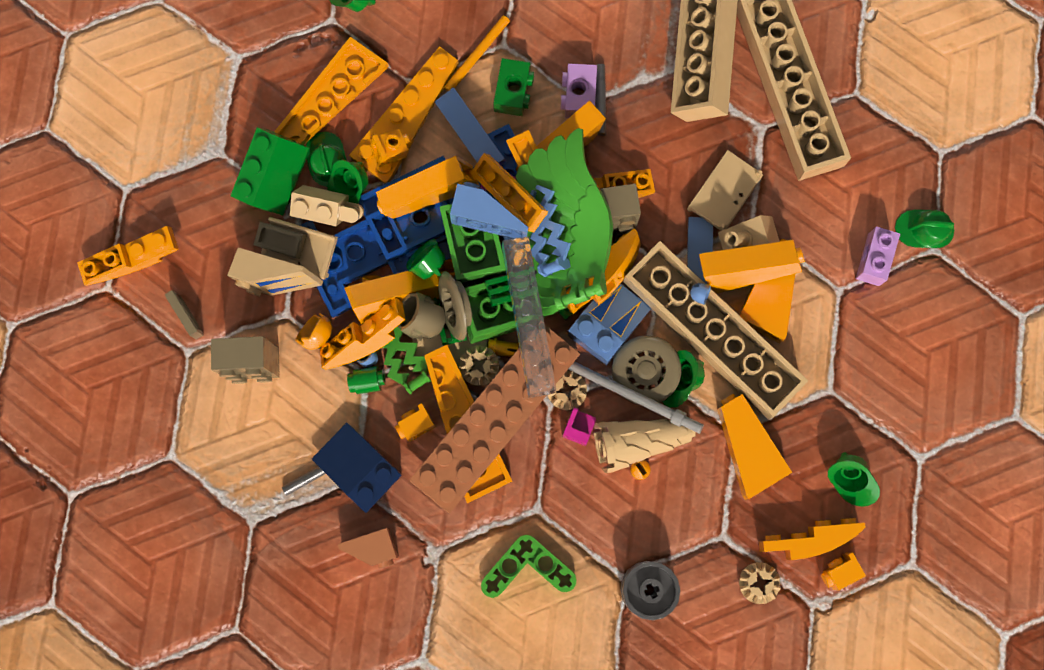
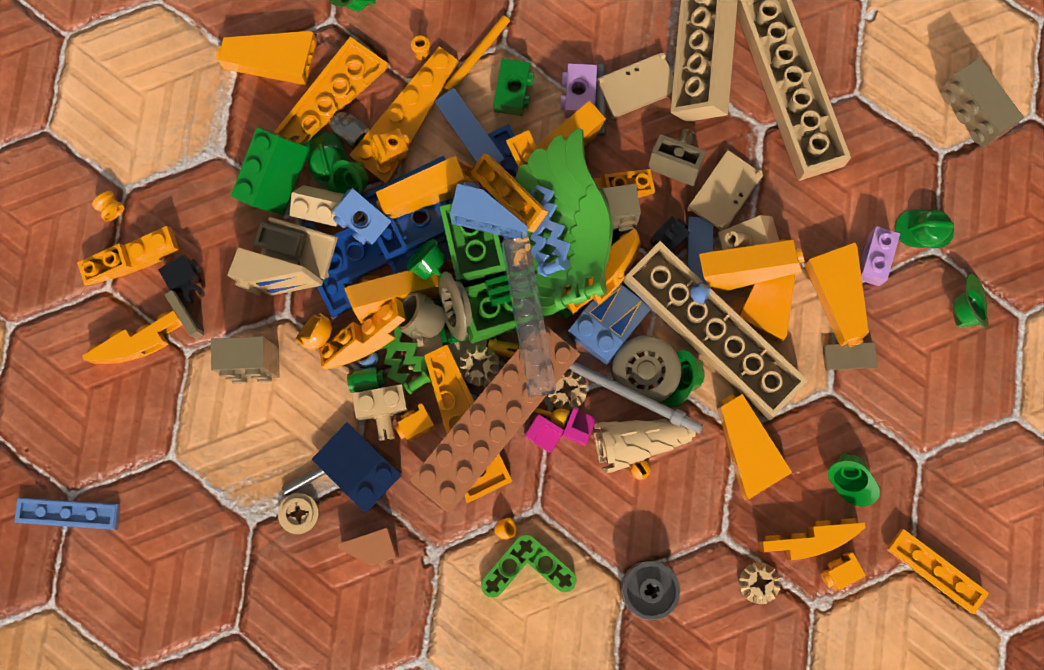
(67, 513): none -> medium blue tile
(108, 206): none -> light orange wheel
(126, 346): none -> light orange slope
(182, 276): none -> black brick
(271, 56): none -> light orange slope
(289, 505): none -> tan gear
(348, 128): none -> dark grey rock
(374, 222): none -> medium blue brick
(381, 405): none -> tan brick
(421, 51): none -> light orange pin
(505, 528): none -> light orange hinge
(544, 433): none -> dark pink panel
(558, 417): none -> yellow hinge
(632, 89): none -> tan door
(671, 234): none -> black brick
(677, 157): none -> dark tan brick
(840, 292): none -> light orange slope
(847, 358): none -> dark tan tile
(937, 571): none -> light orange plate
(971, 305): none -> green piece
(981, 103): none -> dark tan brick

